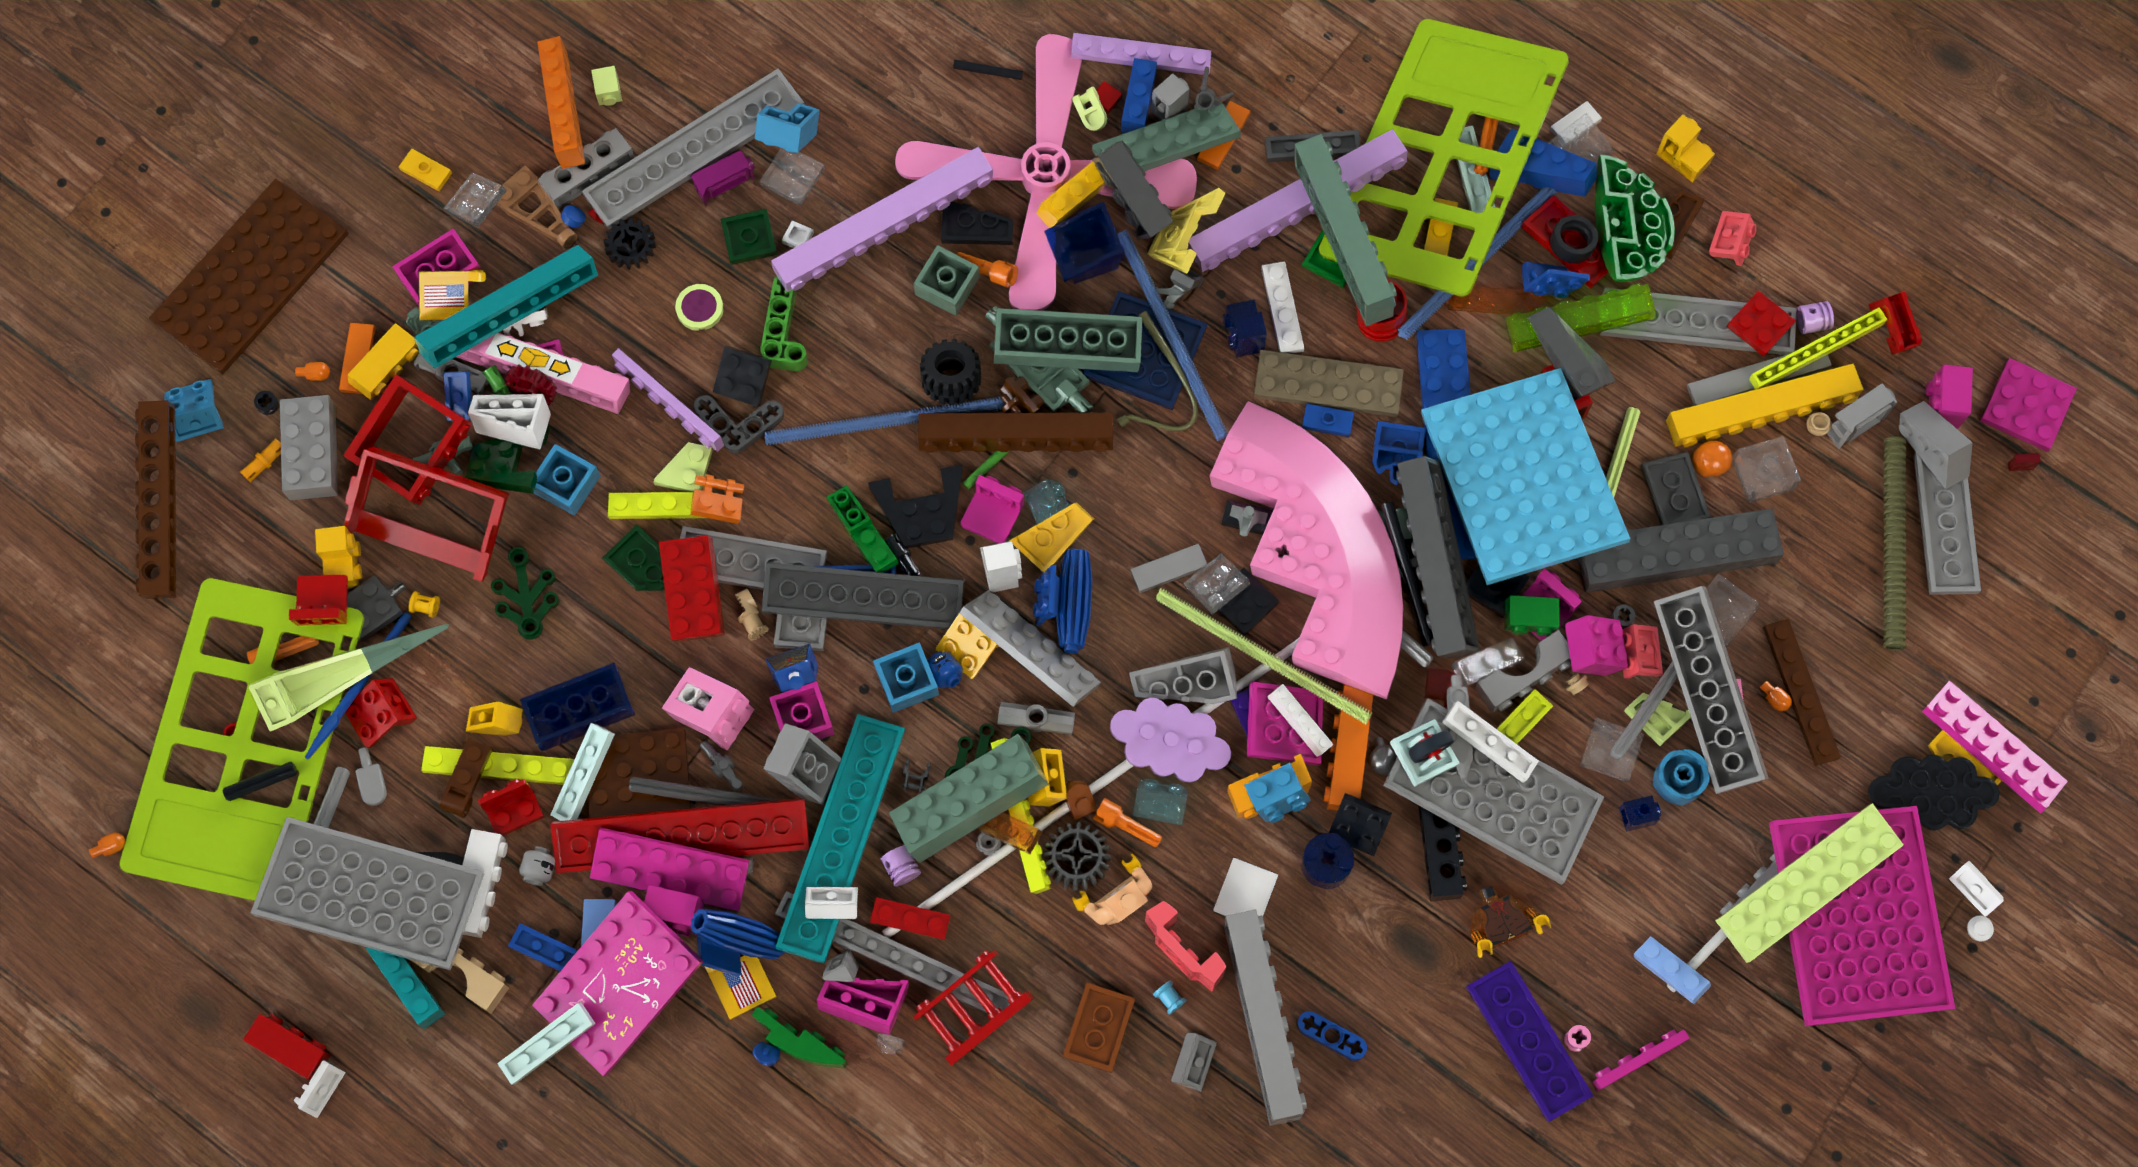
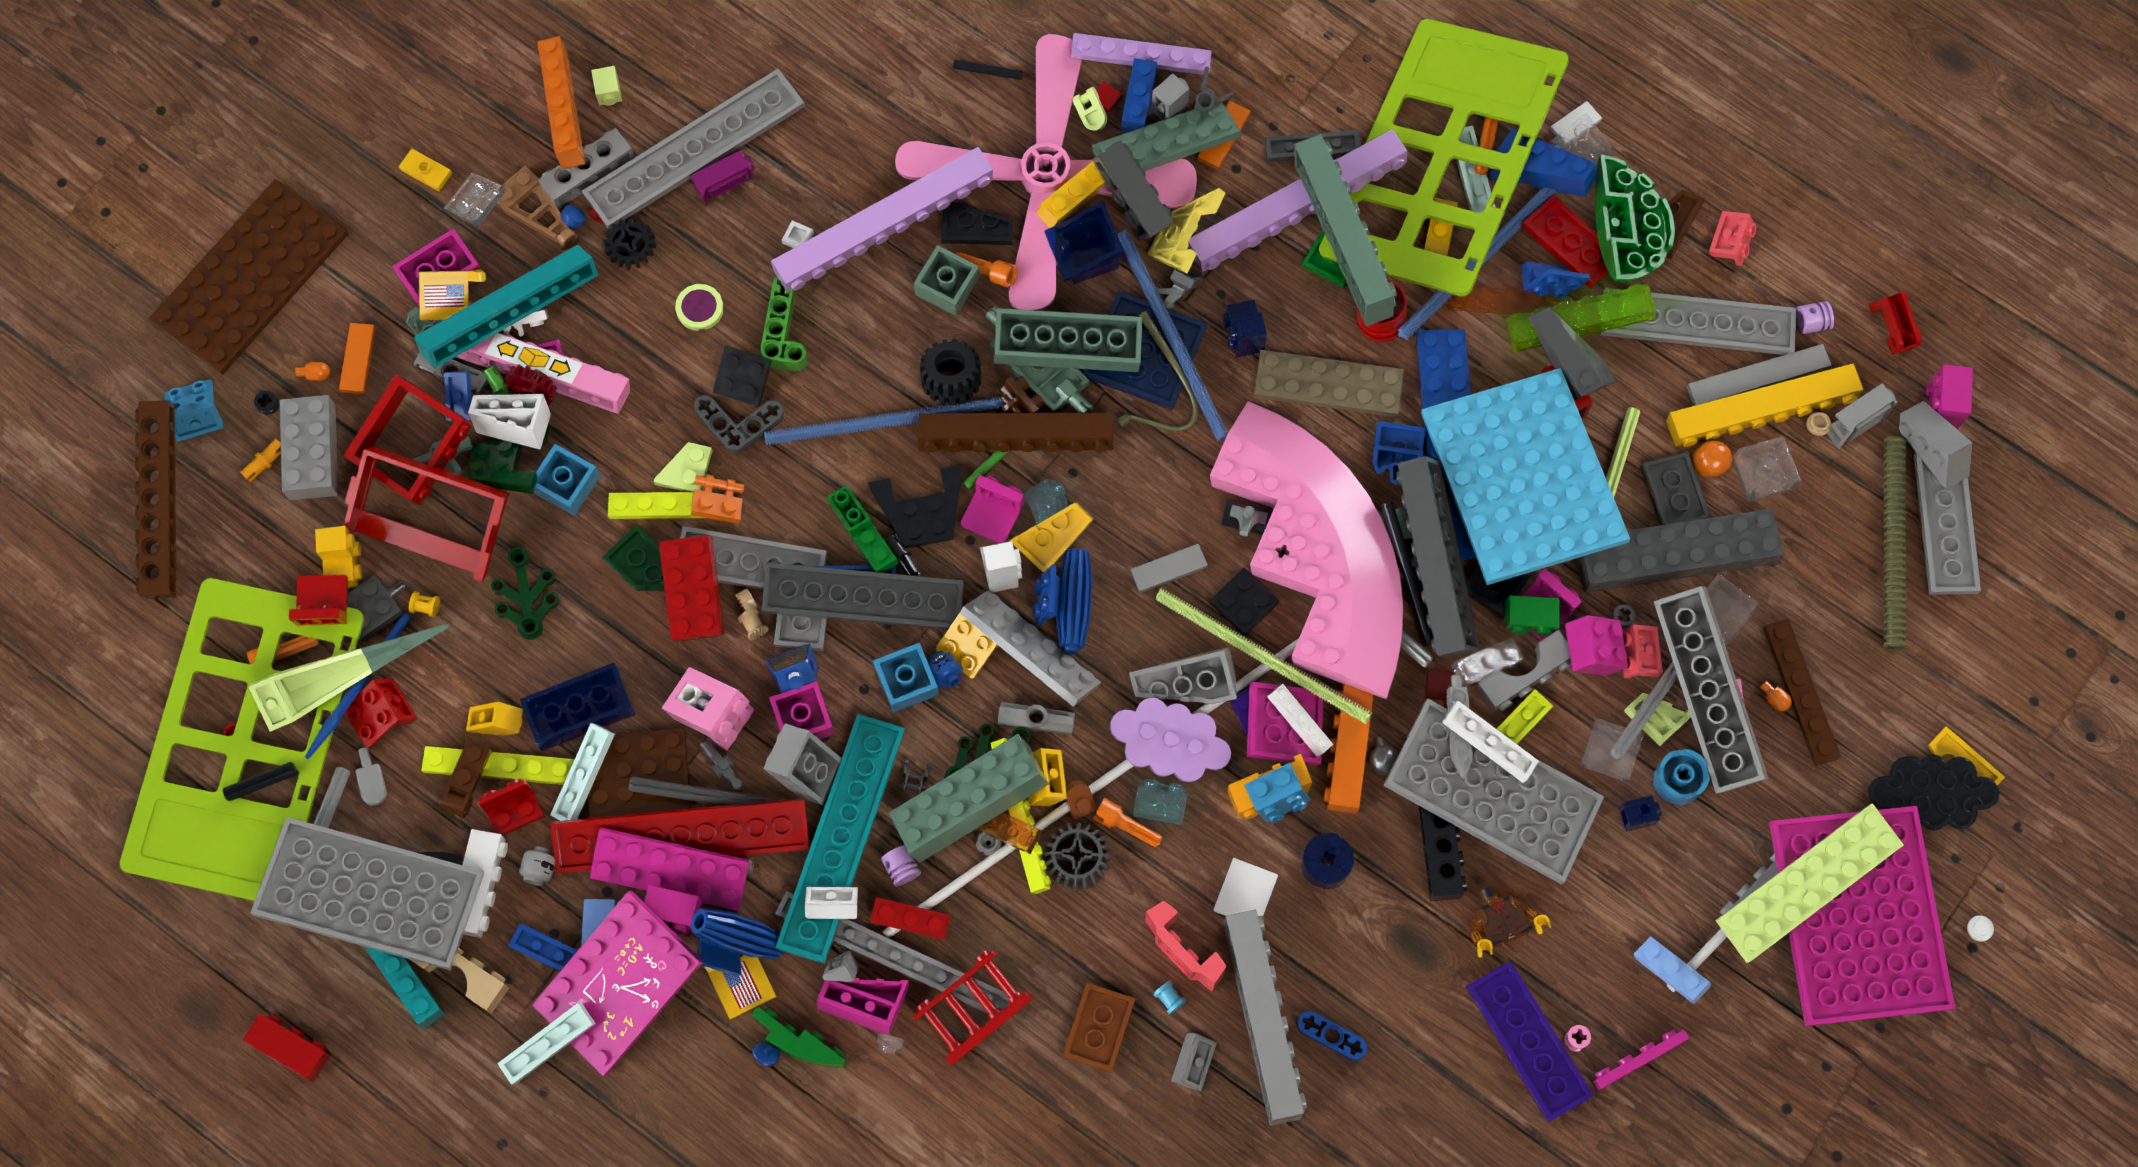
(108, 845): orange cylinder -> none
(319, 1089): white plate -> none
(383, 362): yellow brick -> none
(674, 407): lavender plate -> none
(748, 236): dark green plate -> none
(787, 129): dark azure brick -> none
(792, 175): clear plate -> none
(1121, 900): light nougat torso -> none
(1216, 583): clear plate -> none
(1282, 308): white plate -> none
(1327, 420): blue plate -> none
(1360, 823): black plate -> none
(1425, 752): light aqua plate -> none
(1576, 683): tan plate -> none
(1577, 224): black tyre -> none
(1683, 149): yellow brick -> none
(1761, 323): red plate -> none
(1818, 349): neon yellow piece -> none
(1976, 888): white plate -> none
(1995, 746): plate -> none
(2024, 462): dark red tile -> none
(2028, 404): dark pink plate -> none

